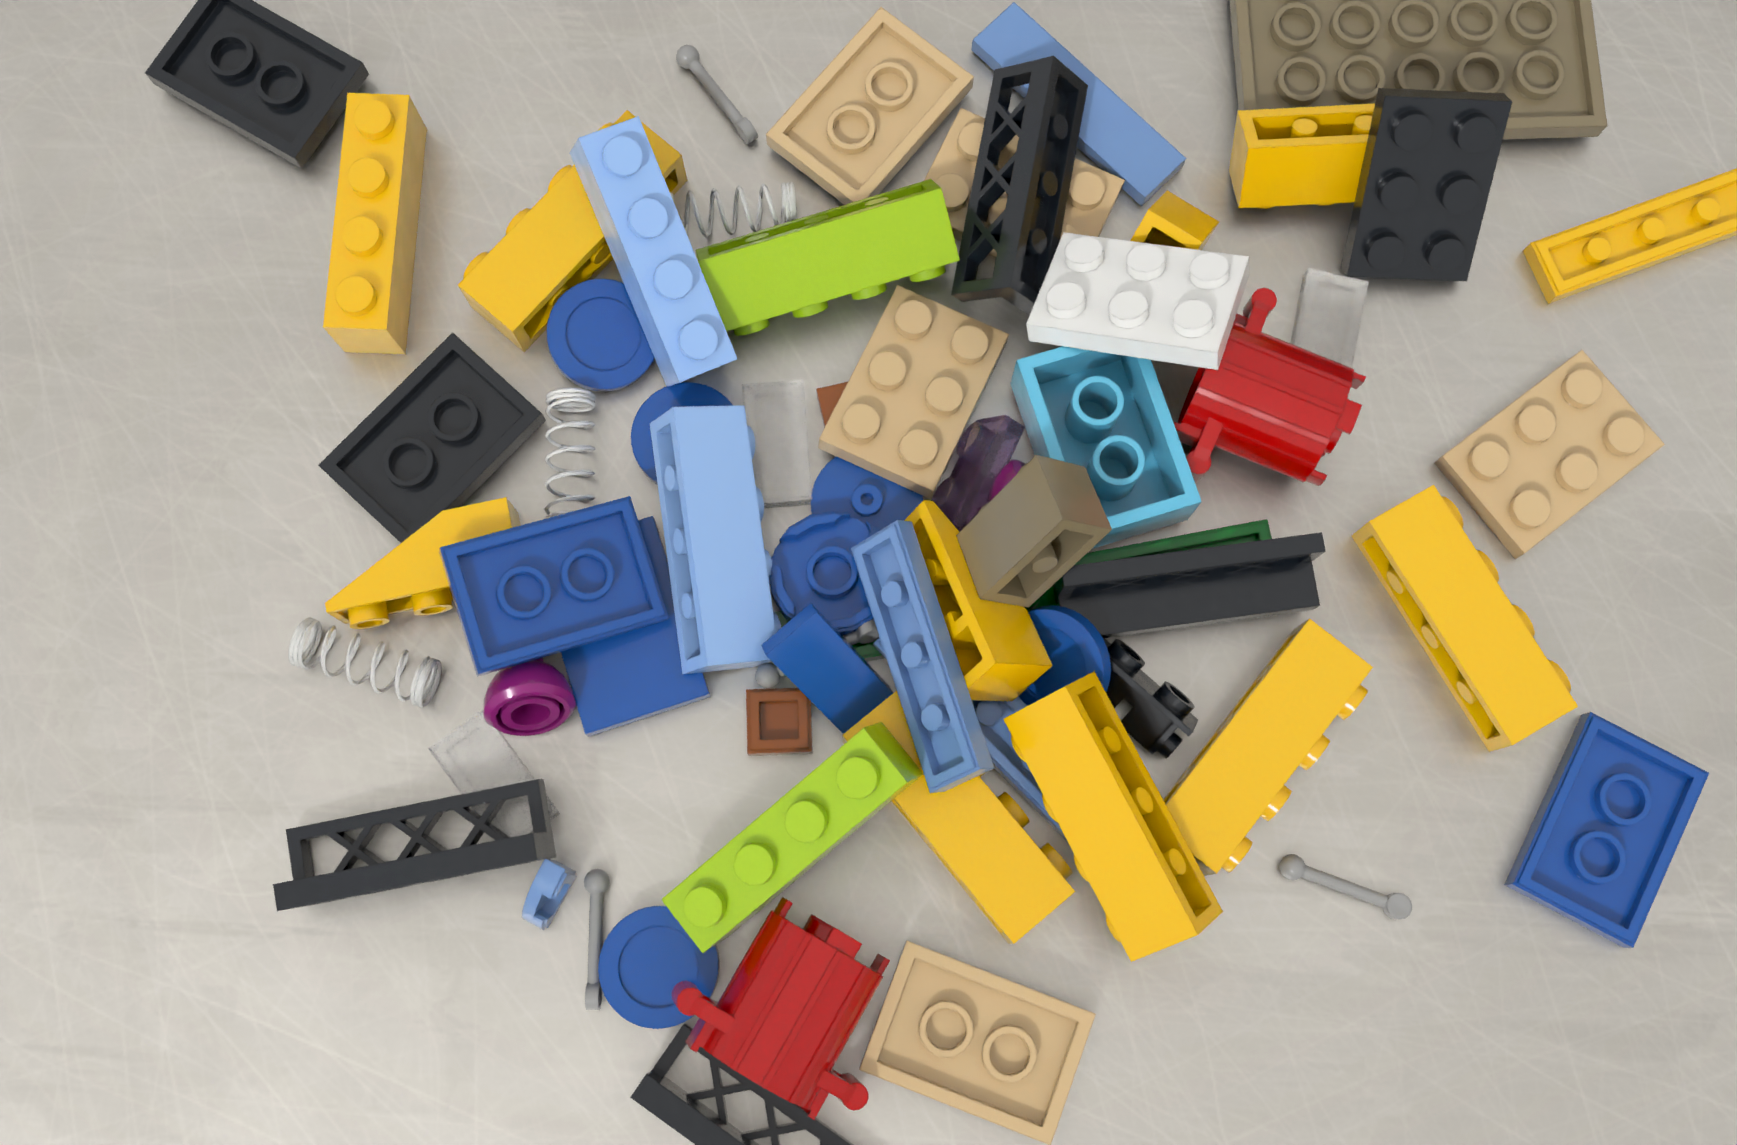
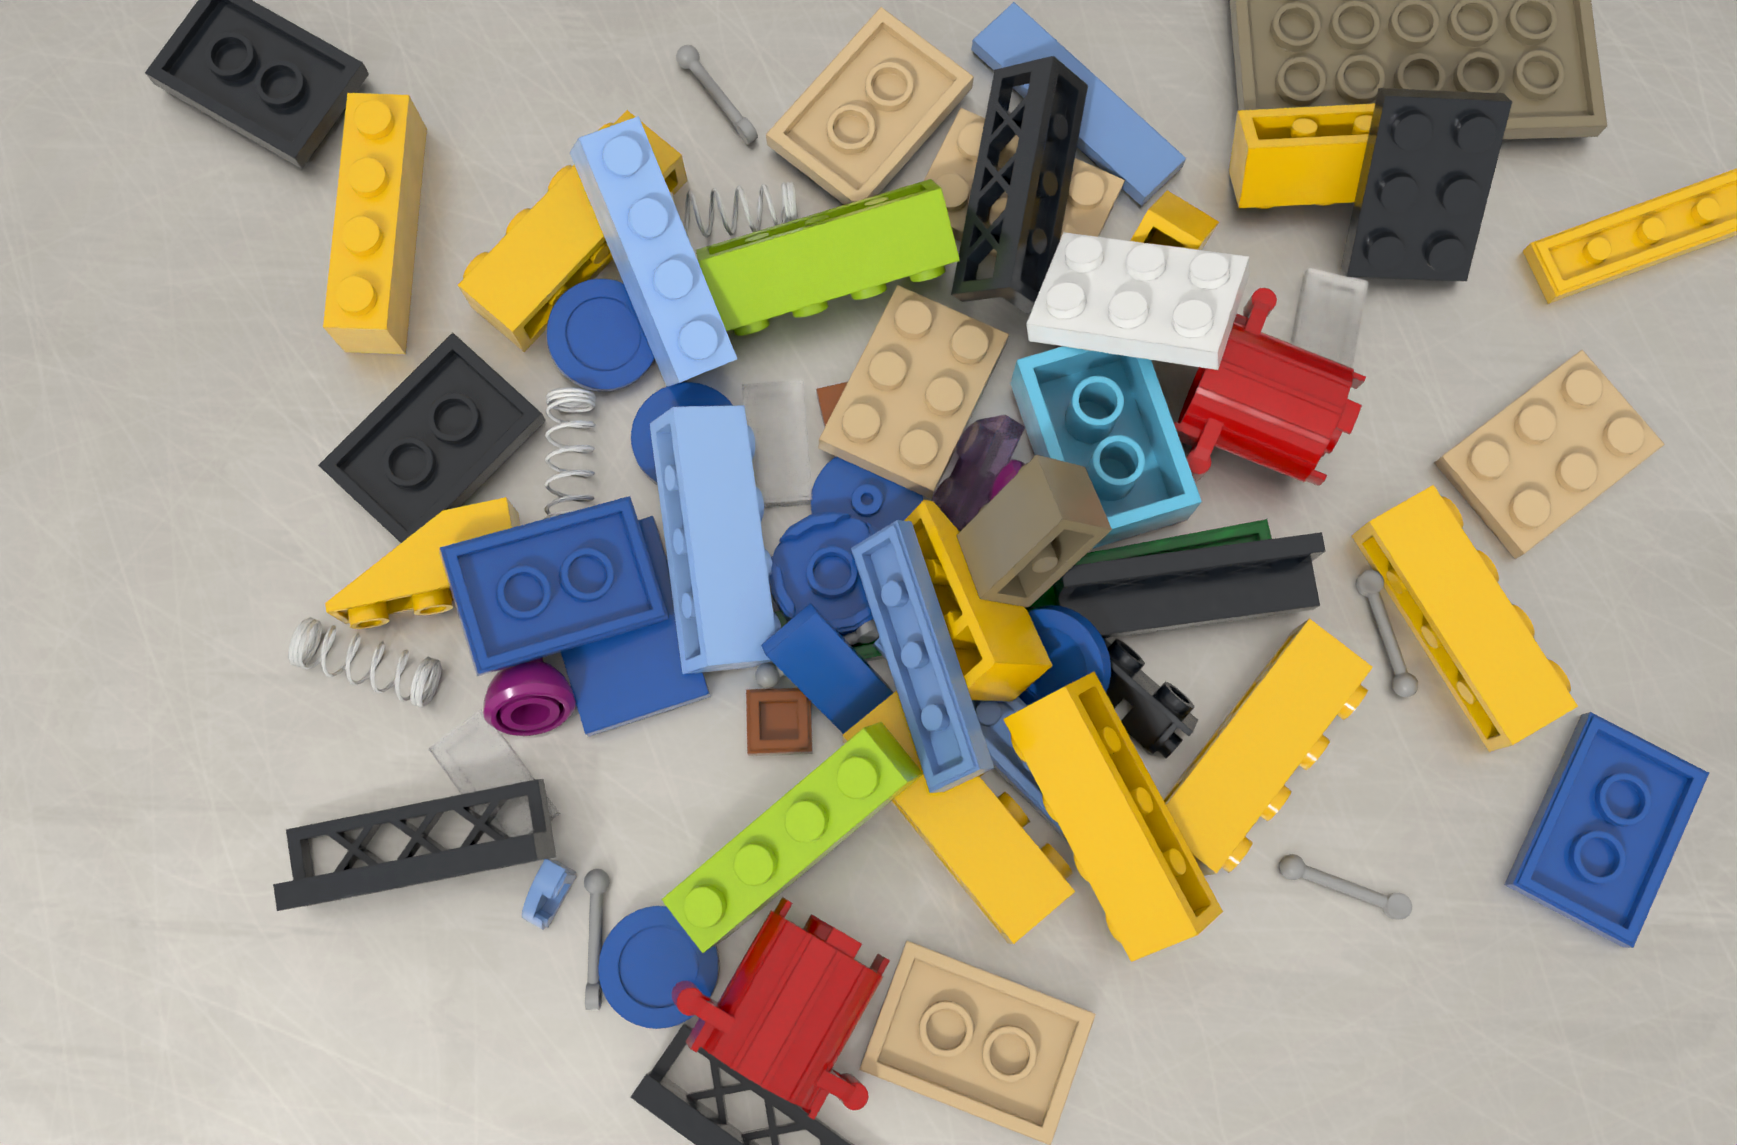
(1370, 585): none -> light grey hinge

